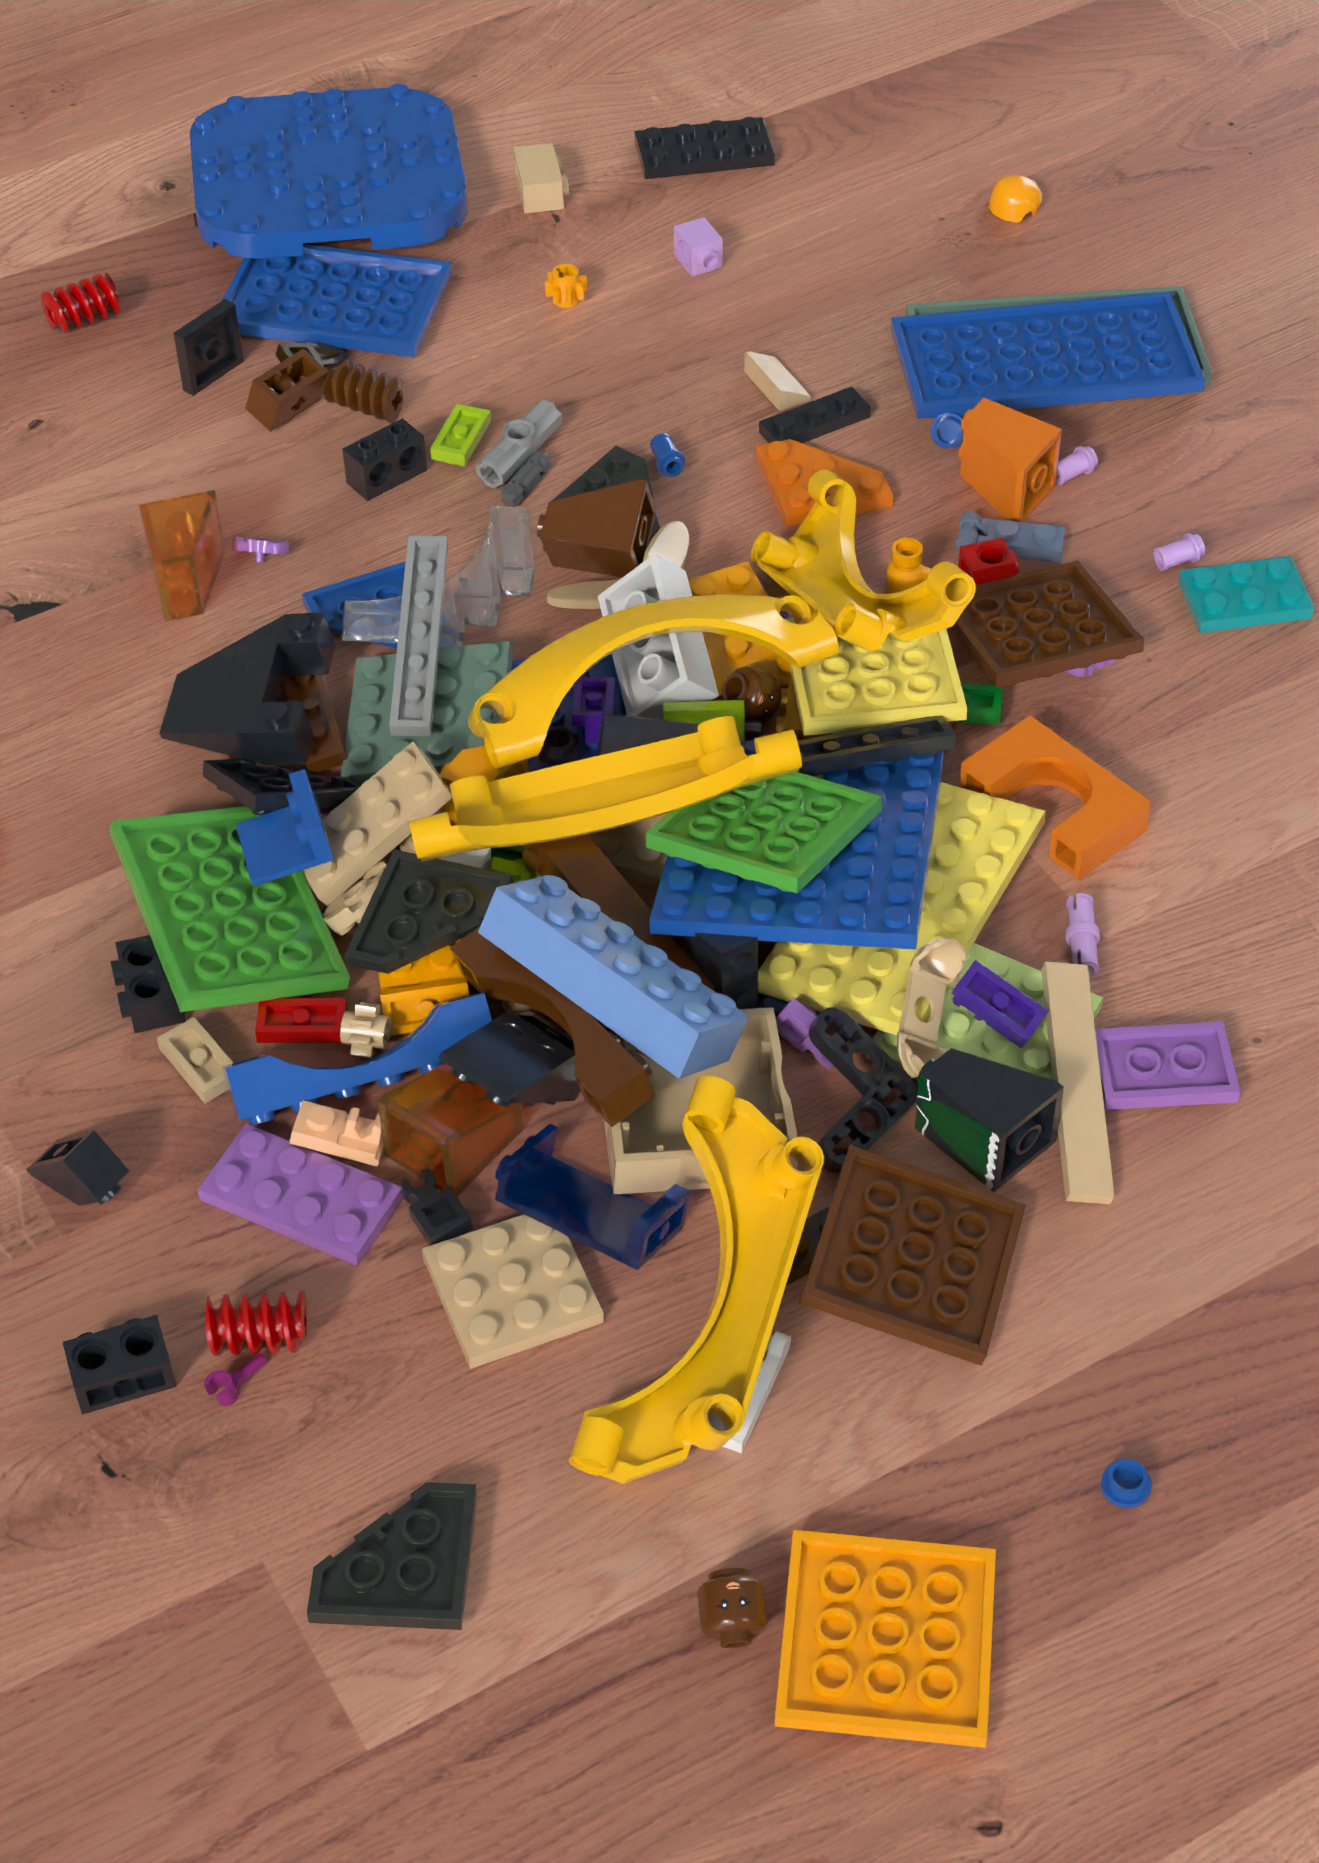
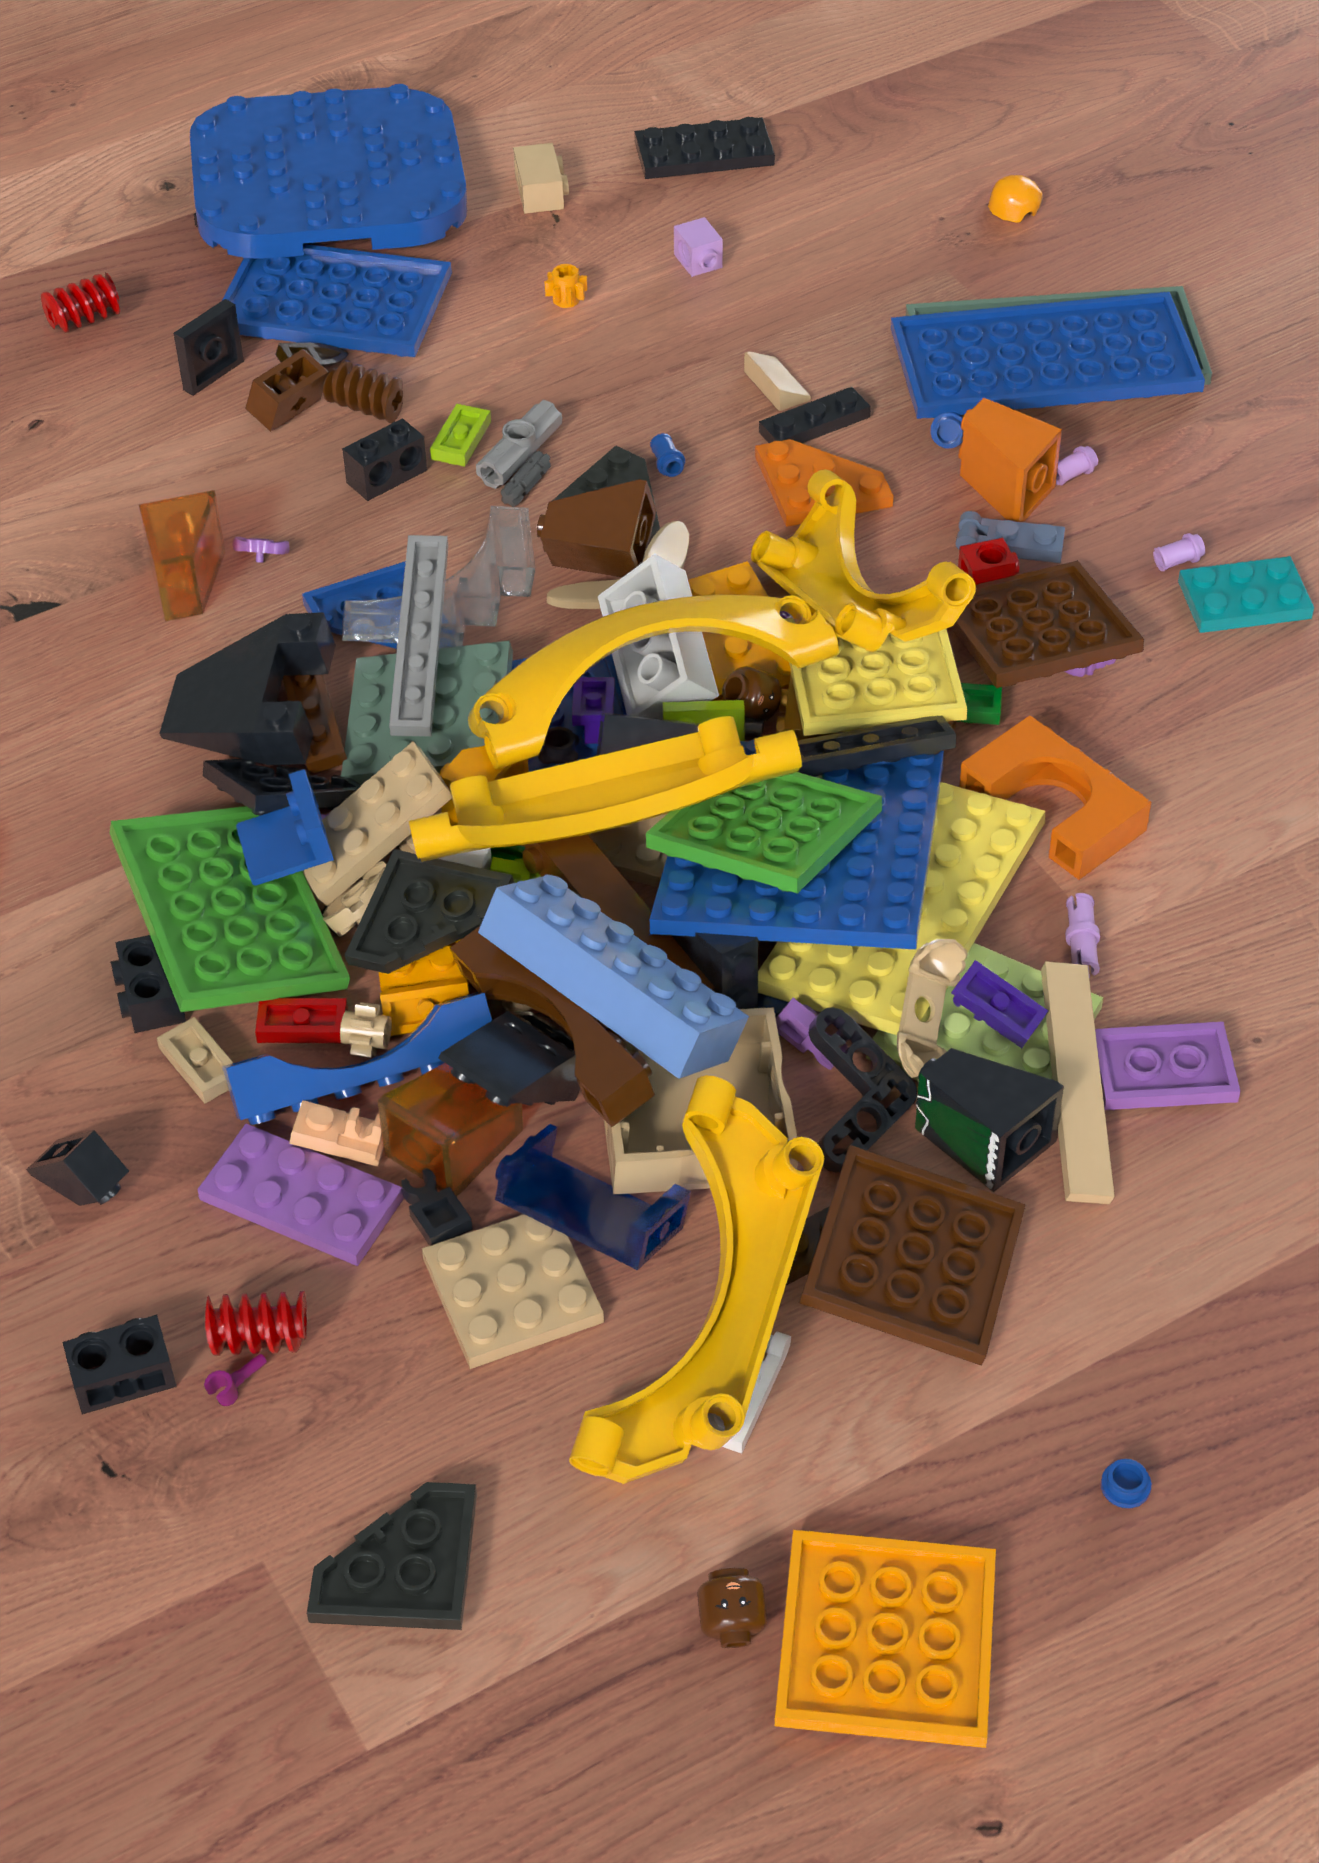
(906, 566): light orange piece -> none

